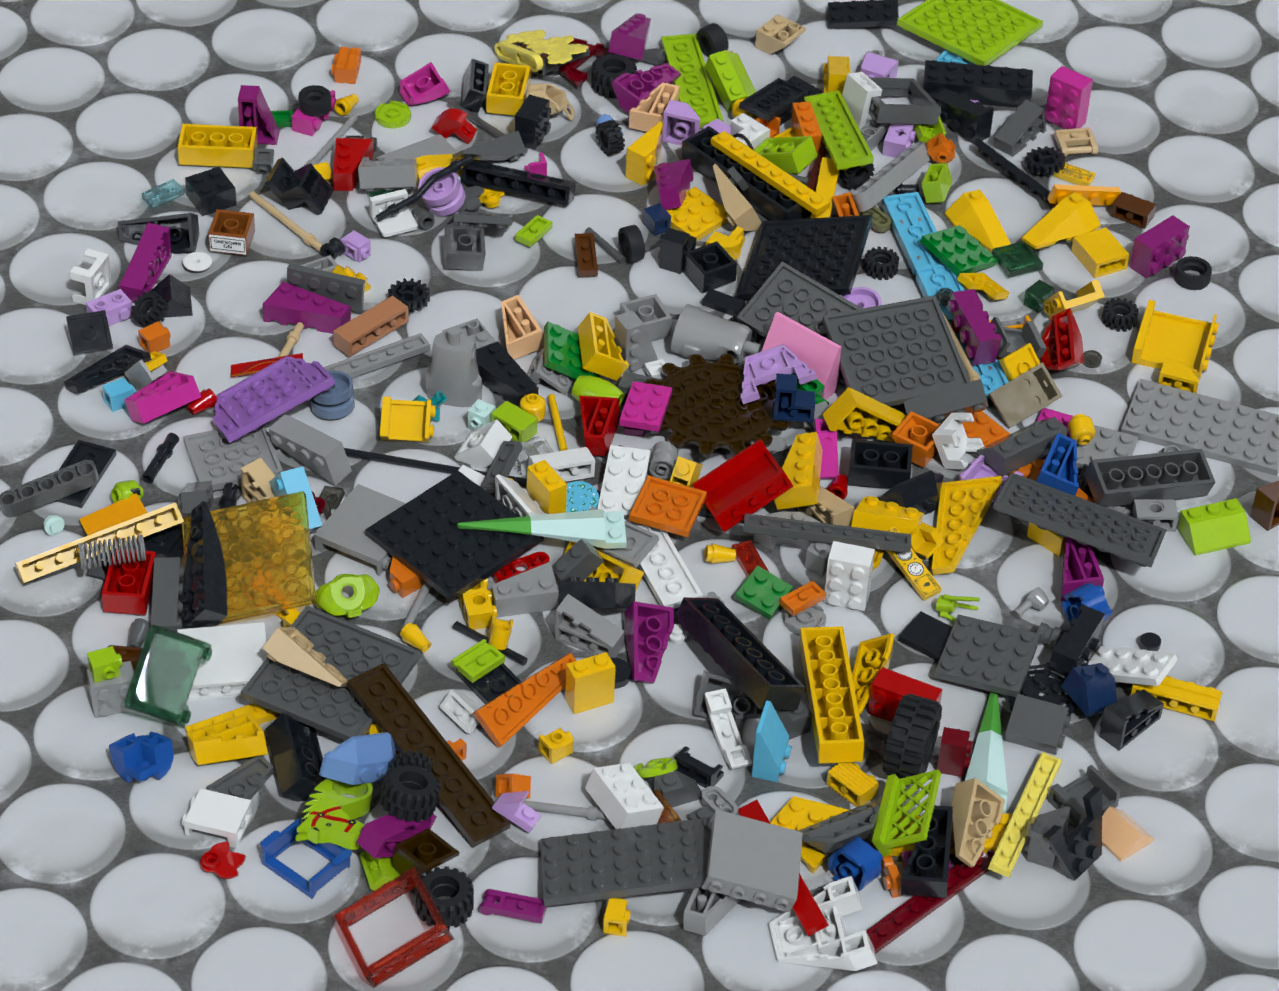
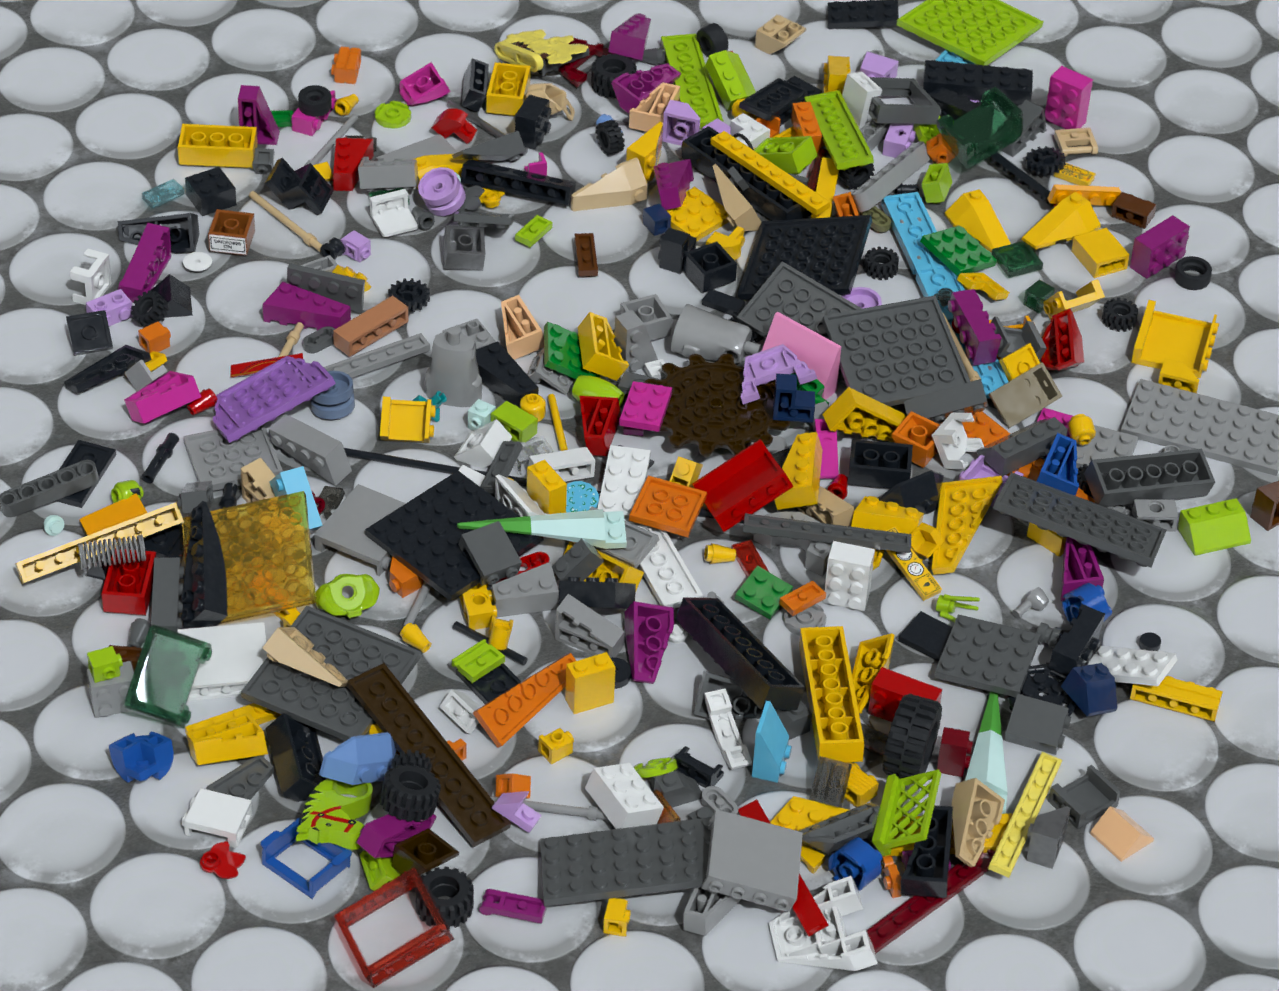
(116, 392): medium azure brick -> none
(319, 340): none -> dark grey beam
(454, 166): black bar -> none
(491, 553): none -> dark grey panel
(606, 246): dark grey bar -> none
(618, 188): none -> tan wedge
(631, 243): black tyre -> none
(663, 460): light grey wheel -> none
(830, 781): none -> clear smoke plate
(983, 129): none -> clear green windscreen
(1084, 843): black wing -> none
(1092, 359): clear smoke tile -> none
(1129, 718): black wedge -> none

